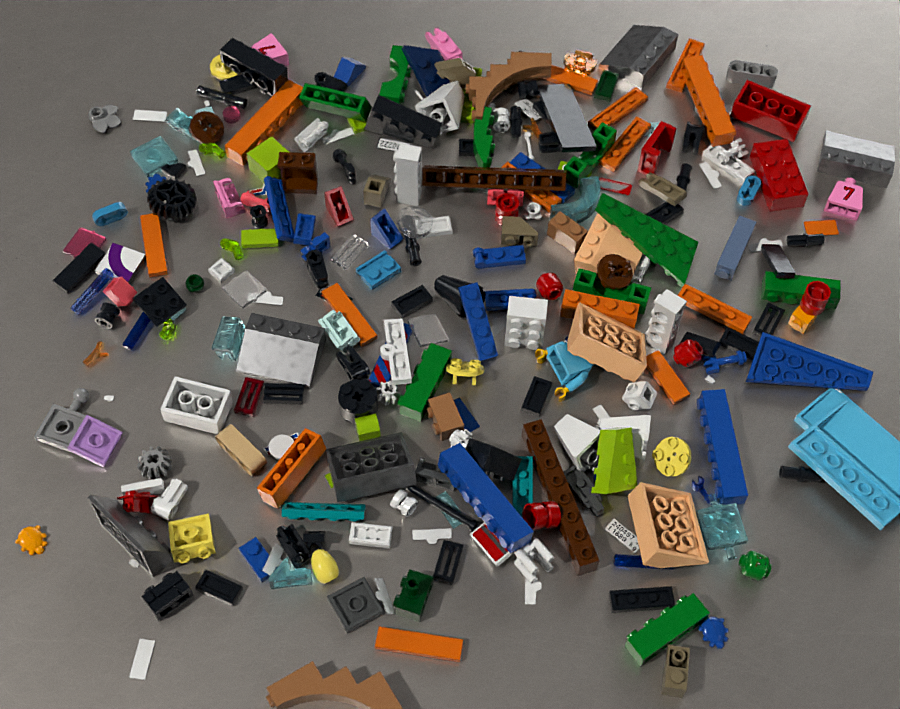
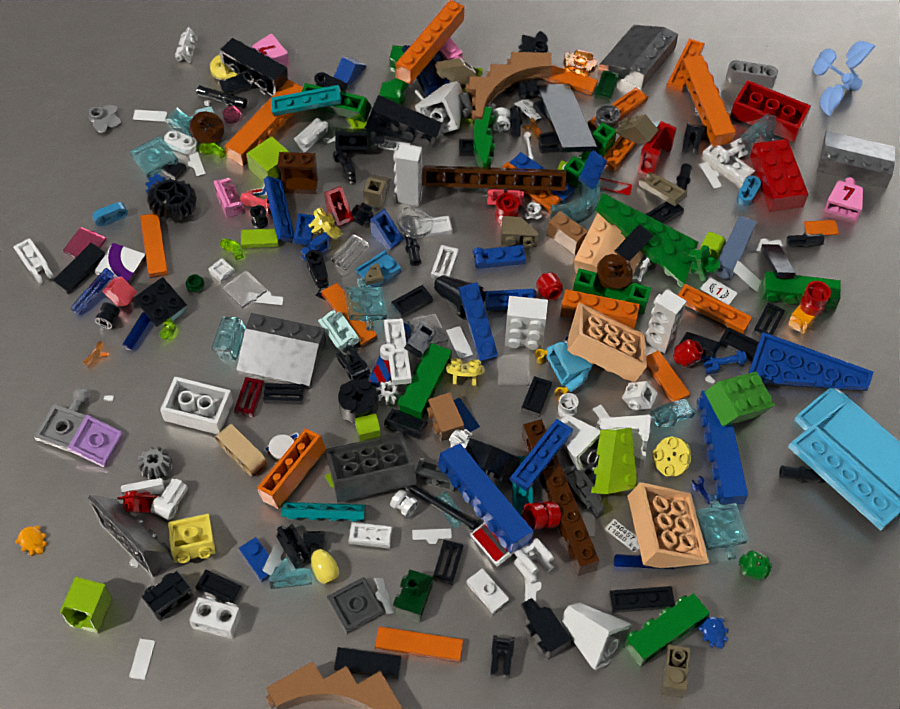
(32, 259): none -> white hinge
(86, 604): none -> lime piece
(180, 142): none -> white plate
(187, 46): none -> white hinge
(212, 622): none -> white brick
(306, 100): none -> teal plate
(324, 223): none -> light yellow plate
(356, 139): none -> black hinge
(362, 214): none -> black gear
(365, 303): none -> clear light blue plate
(368, 662): none -> black tile
(374, 275): none -> dark tan tile
(405, 423): none -> black tile
(420, 340): none -> black tile
(429, 42): none -> orange brick
(434, 273): none -> white tile
(459, 342): none -> white sticker
(467, 111): none -> dark grey arm
(487, 591): none -> white plate
(505, 648): none -> black piece
(513, 371): none -> clear piece
(534, 44): none -> black plate
(541, 455): none -> blue plate
(545, 629): none -> black hinge
(568, 401): none -> white wheel
(592, 170): none -> blue plate
(595, 633): none -> white slope
(609, 115): none -> flat silver wheel
(633, 243): none -> black tile
(637, 129): none -> dark tan slope
(671, 412): none -> clear light blue slope
(703, 262): none -> green hips
(715, 242): none -> lime piece
(718, 291): none -> white sticker
(739, 398): none -> bright green brick
(746, 275): none -> white sticker
(762, 127): none -> clear light blue slope
(832, 96): none -> light blue plant

